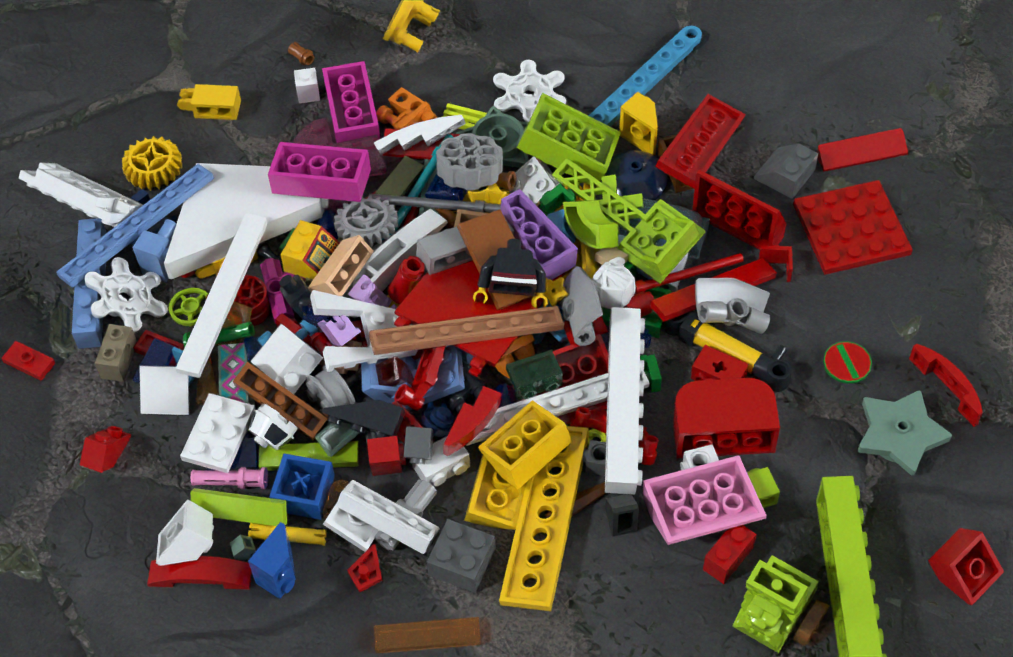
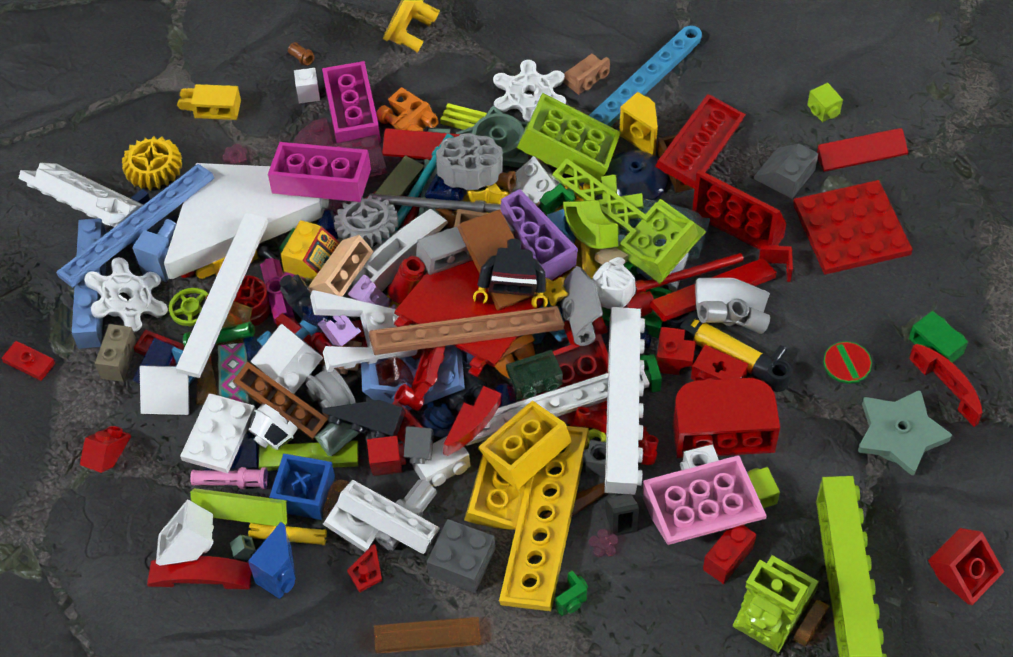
(235, 154): none -> clear pink plant
(429, 130): white slope -> none
(574, 597): none -> green bracket
(586, 73): none -> nougat bracket
(603, 543): none -> clear pink plant
(674, 351): none -> red brick
(825, 102): none -> lime brick
(939, 336): none -> green brick

